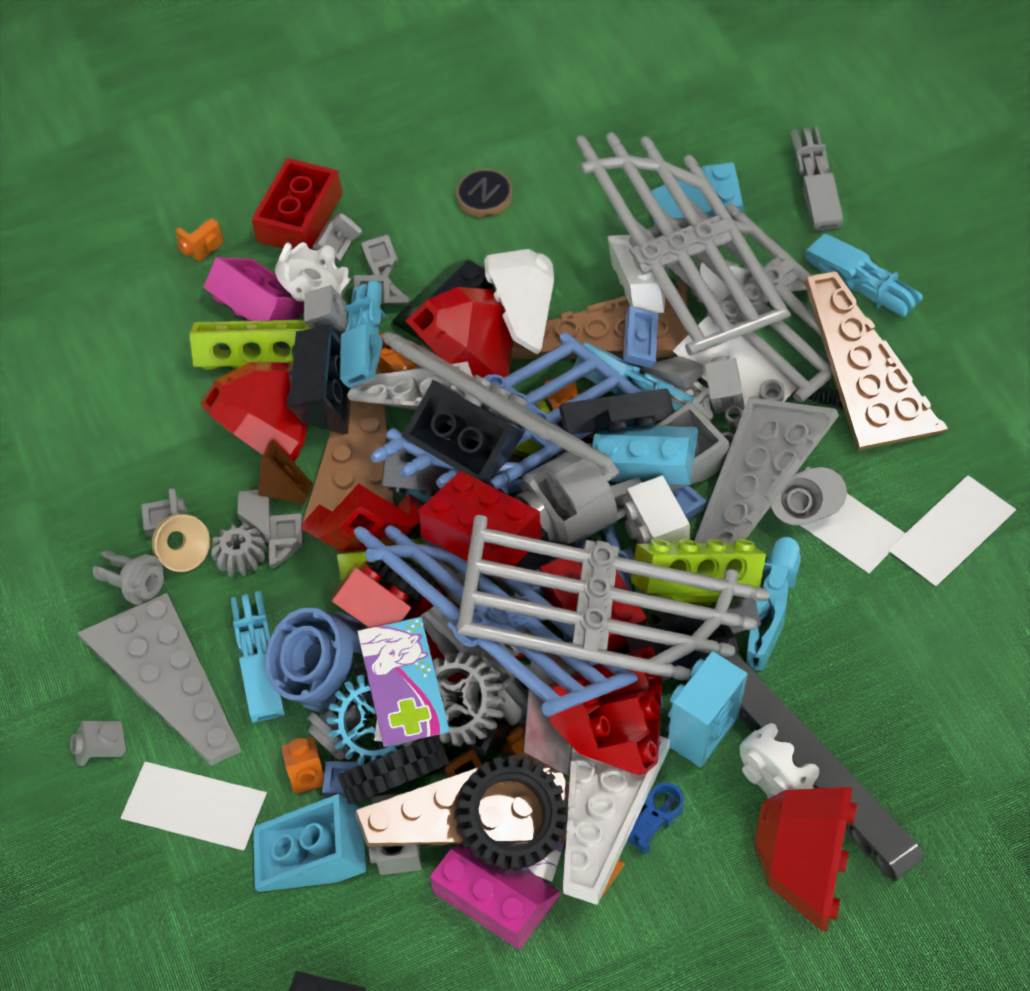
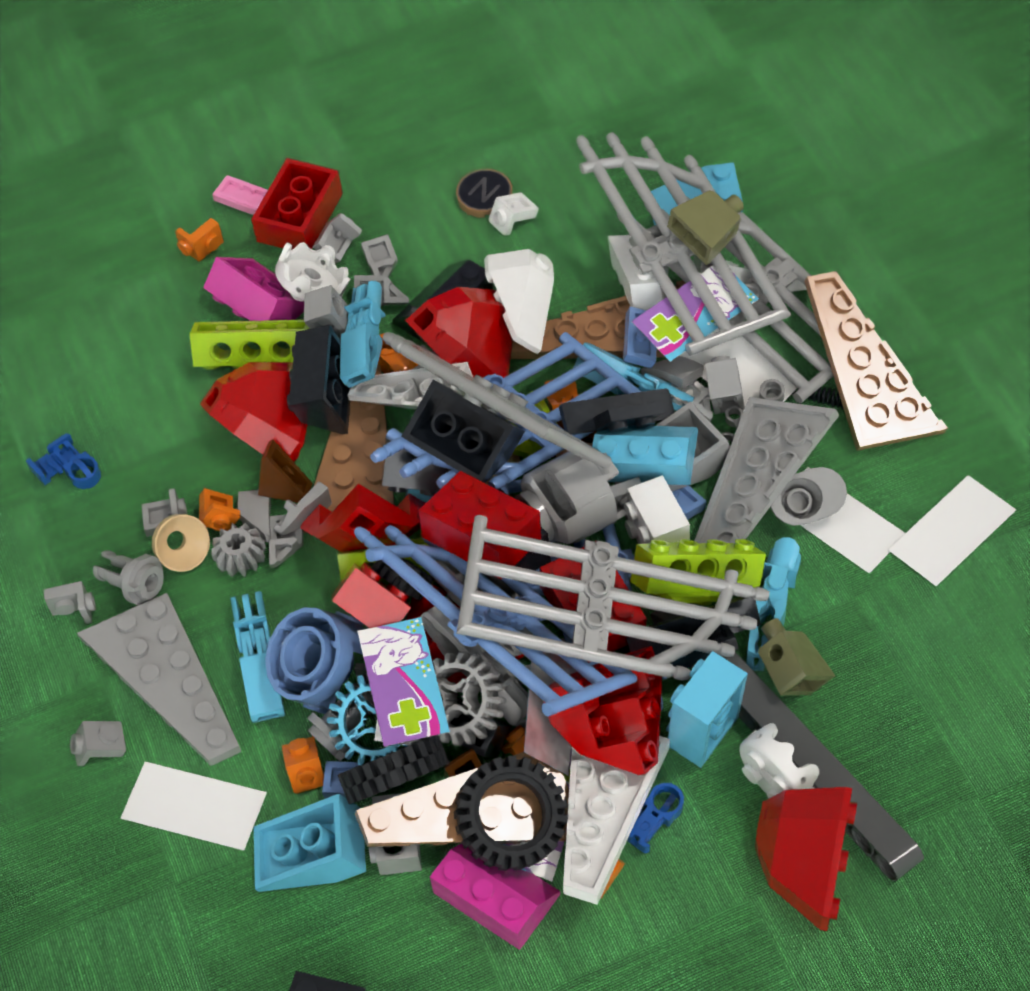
(67, 459): none -> blue piece
(70, 598): none -> light grey bracket
(217, 510): none -> orange bracket
(239, 194): none -> bright pink plate
(298, 513): none -> light grey slope
(511, 209): none -> white bracket
(666, 330): none -> sticker
(706, 223): none -> olive torso
(793, 661): none -> olive torso
(818, 189): light grey arm -> none
(862, 275): medium azure arm -> none

